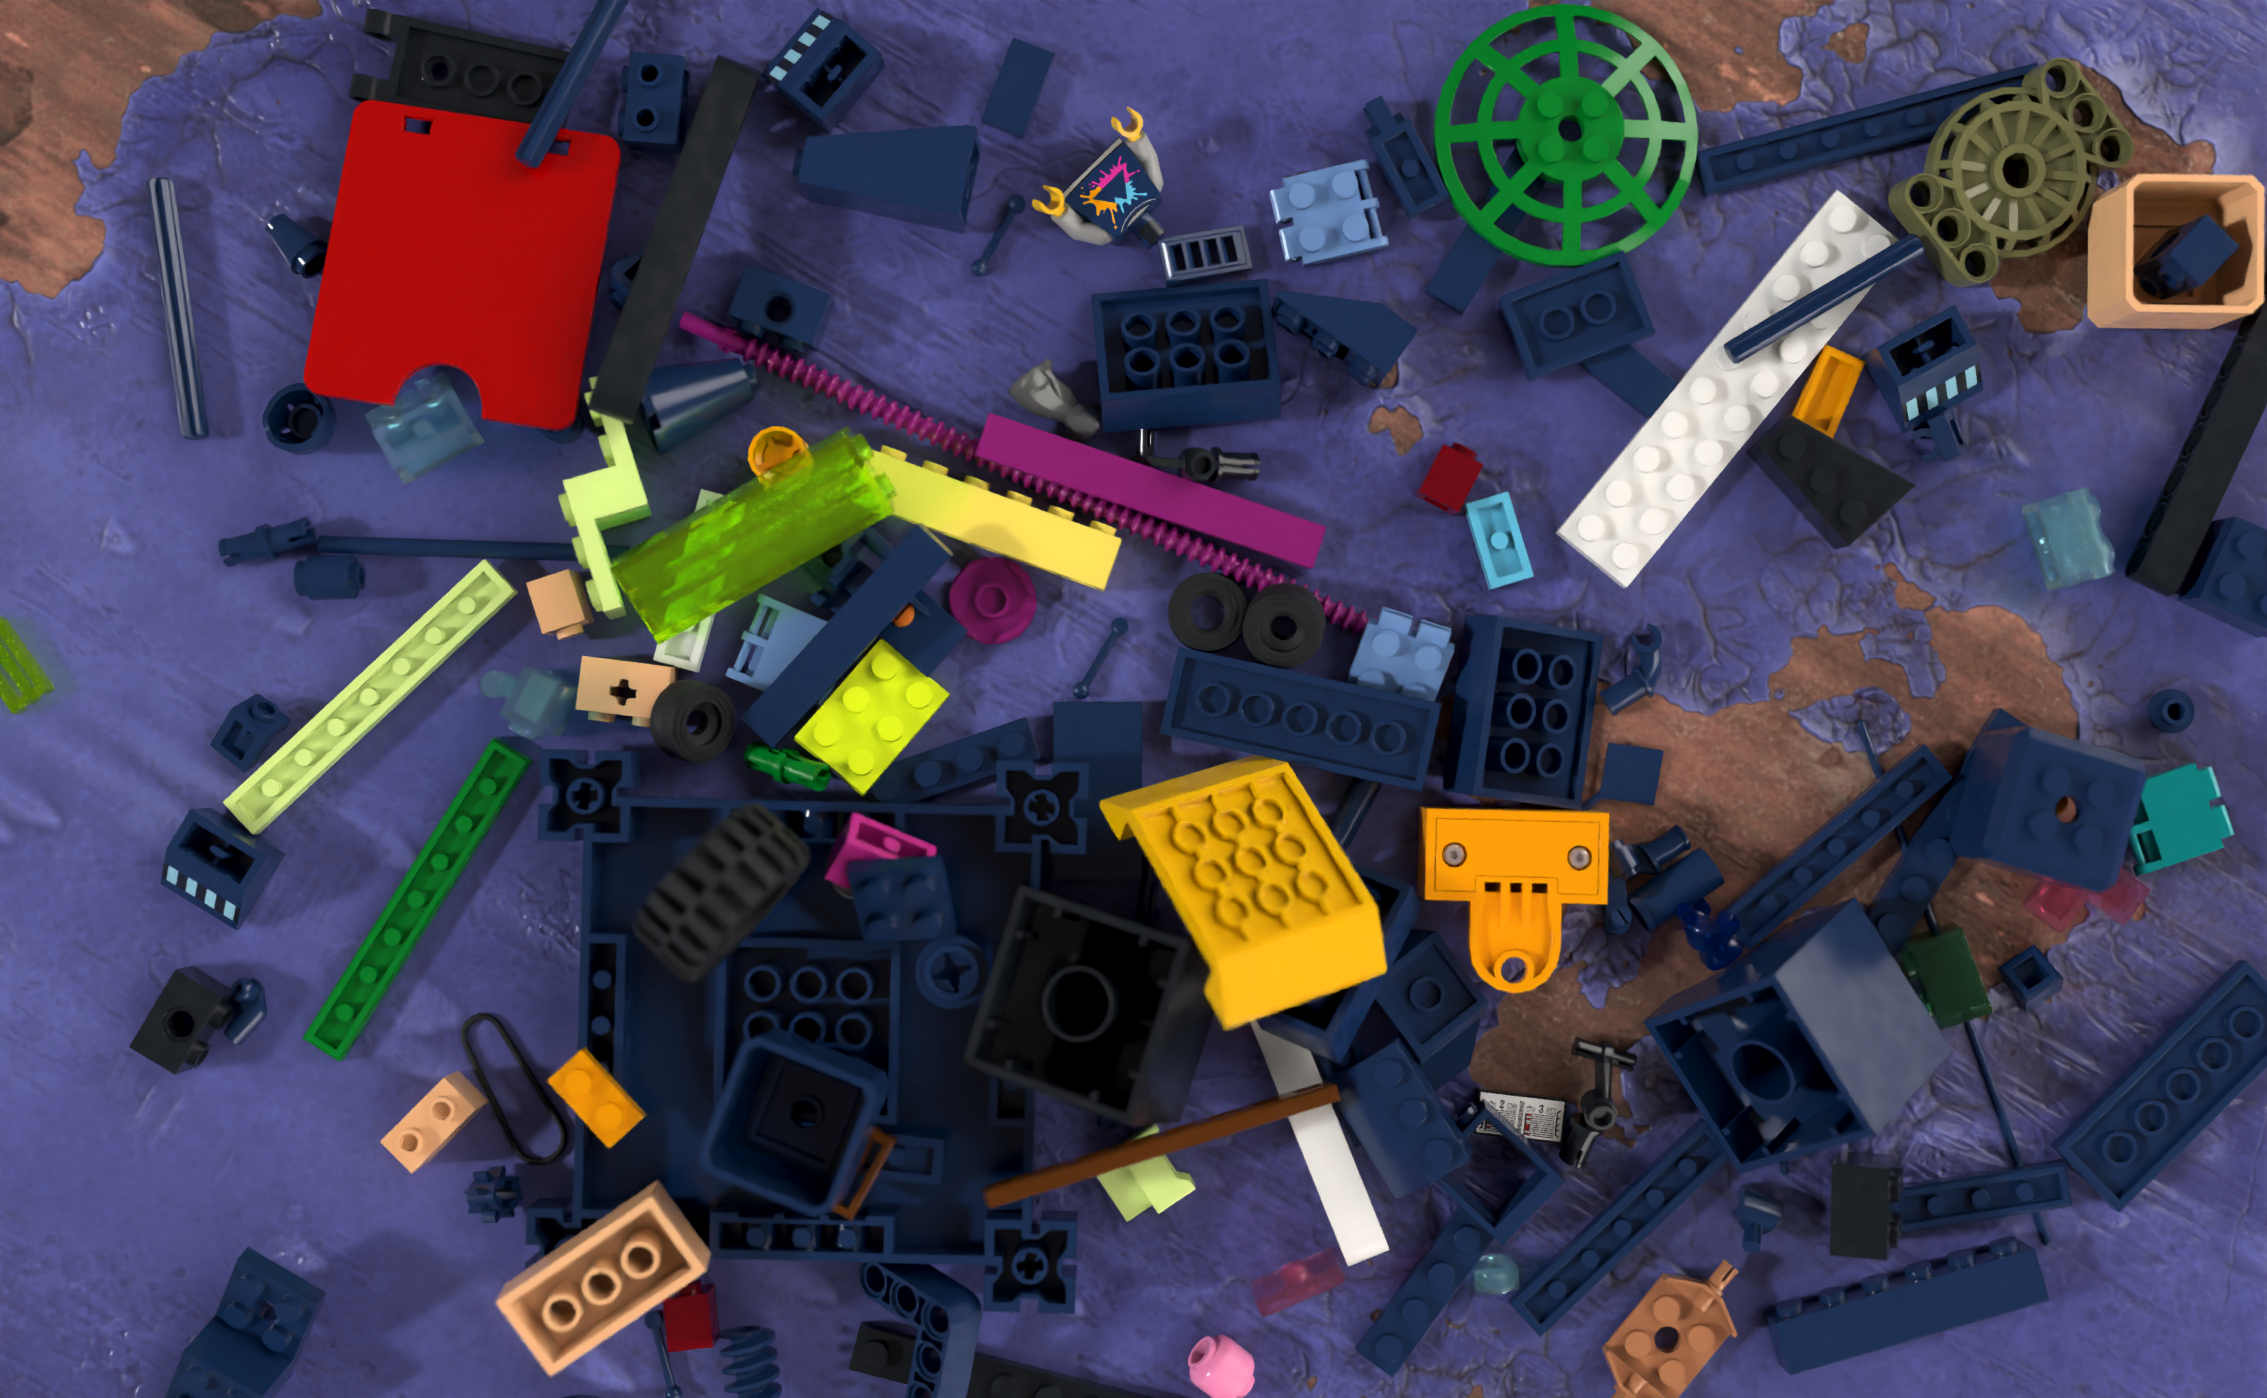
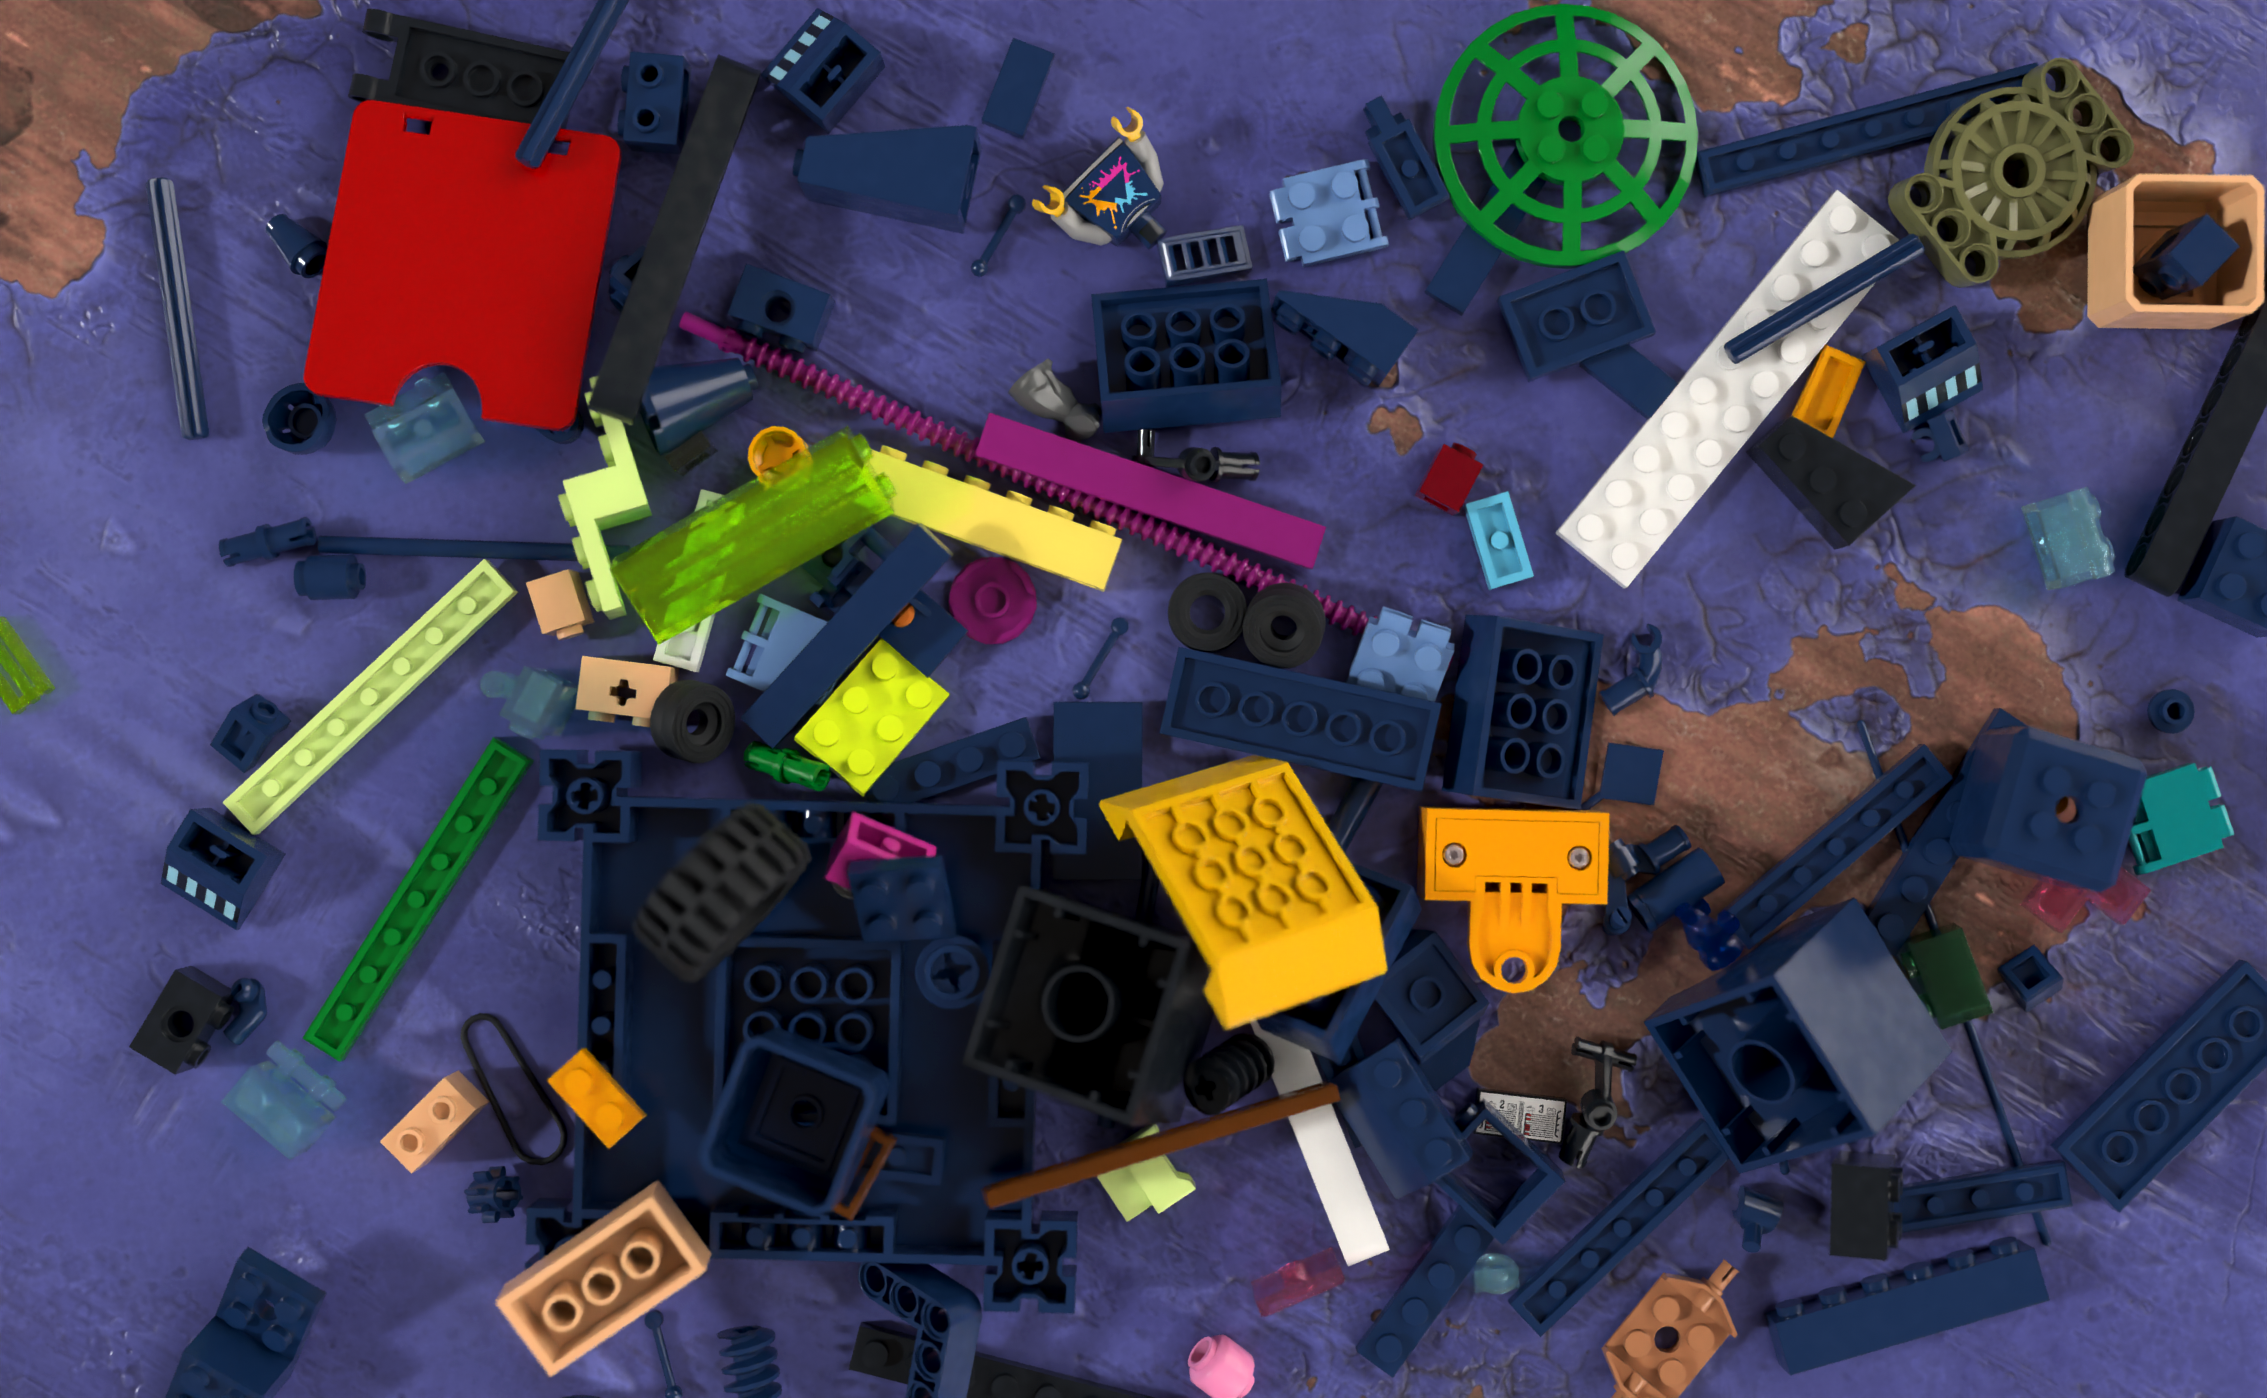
(279, 1106): none -> clear light blue brick
(691, 453): none -> clear smoke tile
(691, 1317): dark red brick -> none
(1228, 1073): none -> black piece

